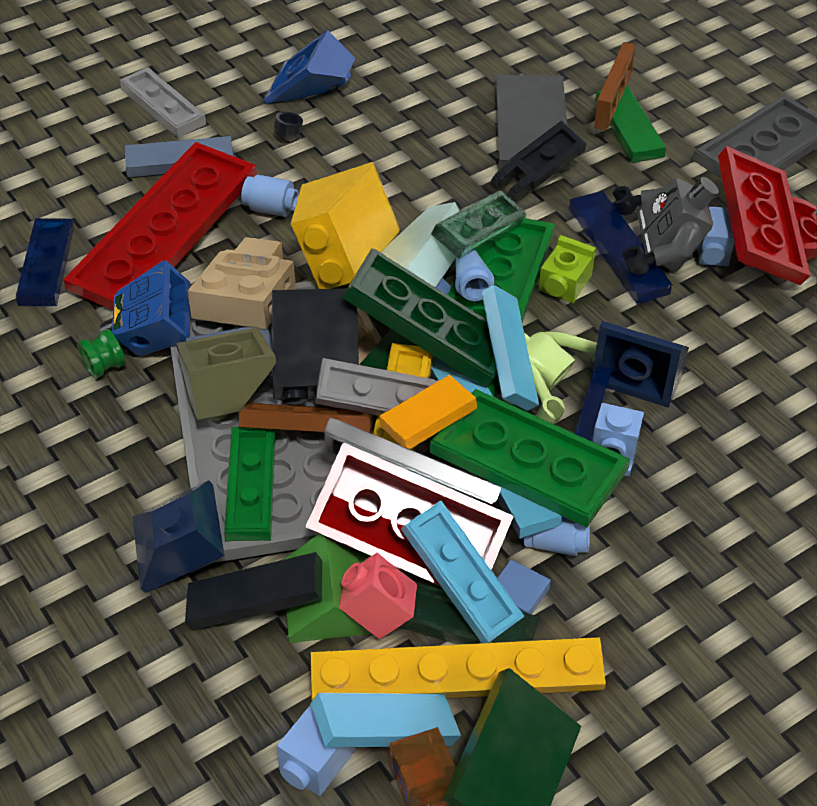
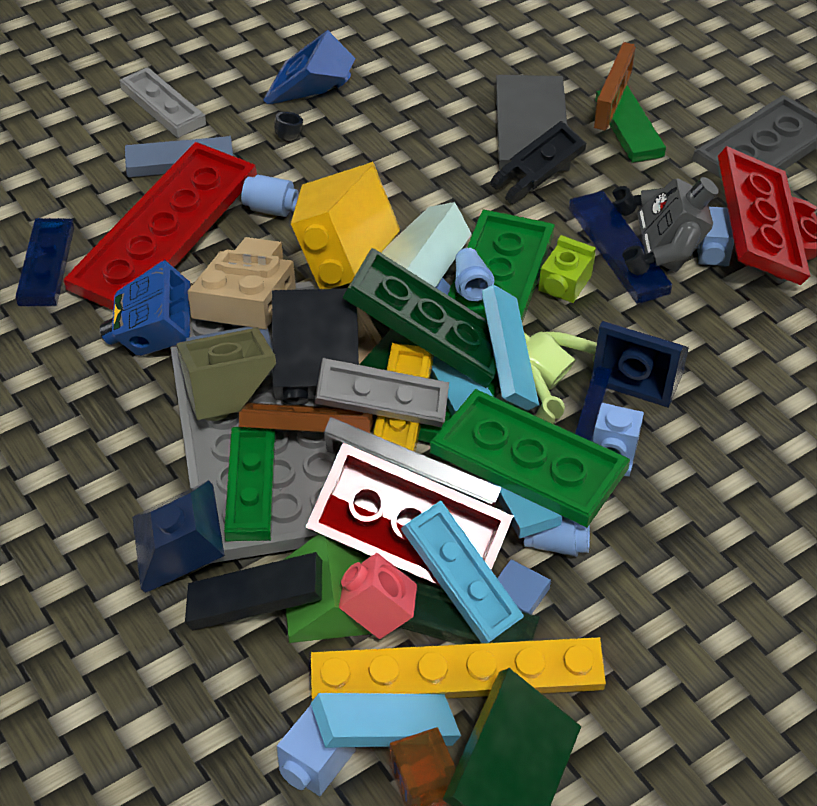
(101, 353): green wheel -> none
(428, 412): light orange tile -> none
(478, 224): clear green tile -> none

